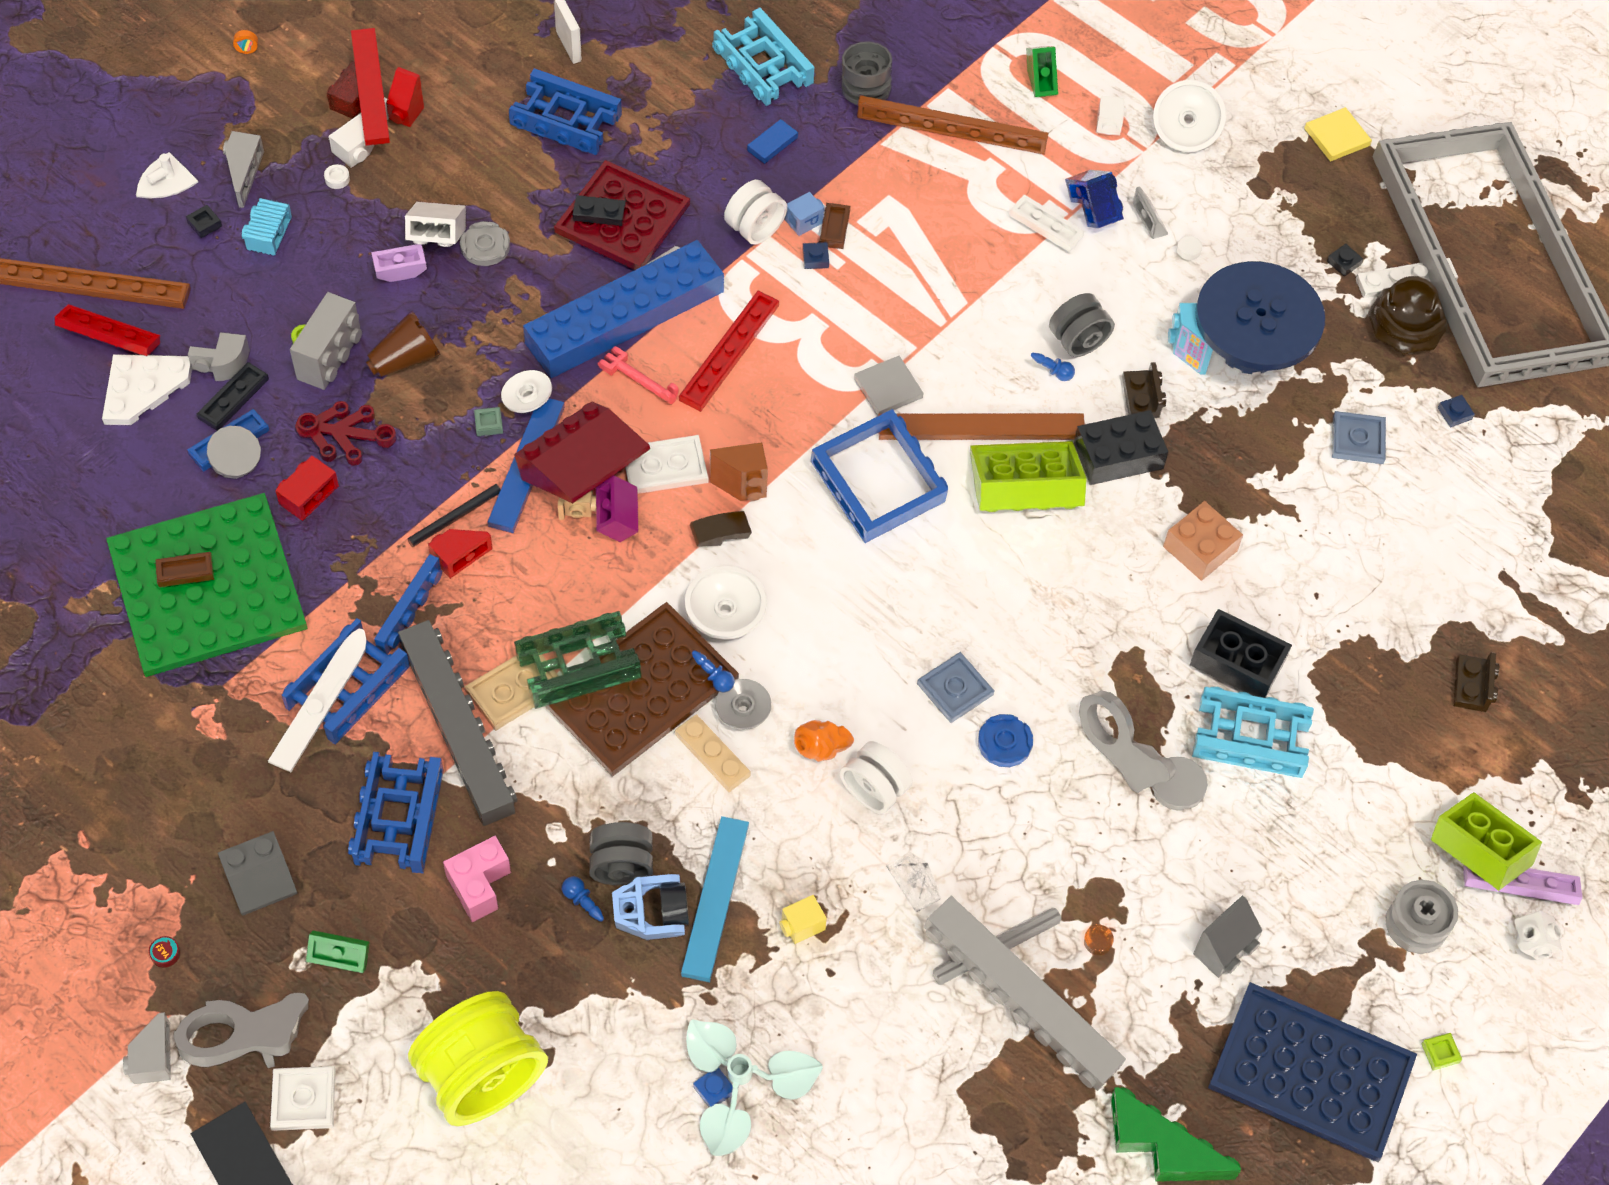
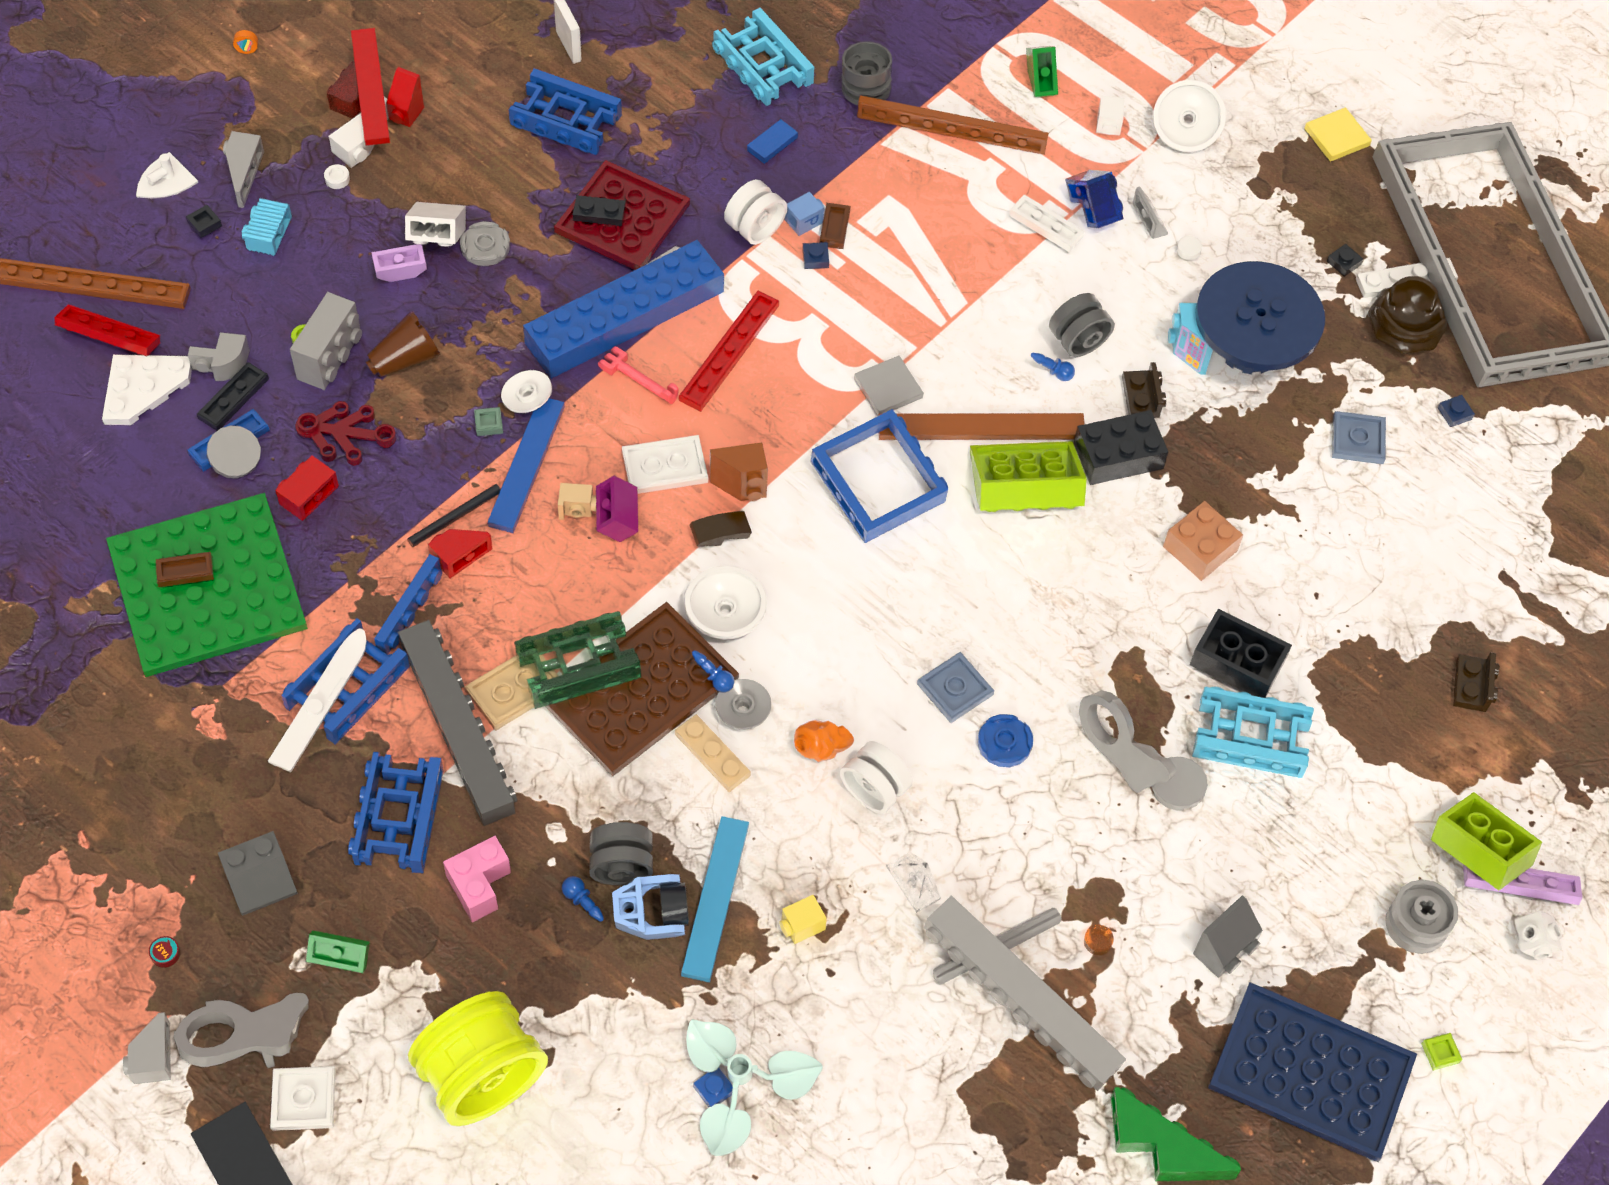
(580, 453): dark red slope -> none

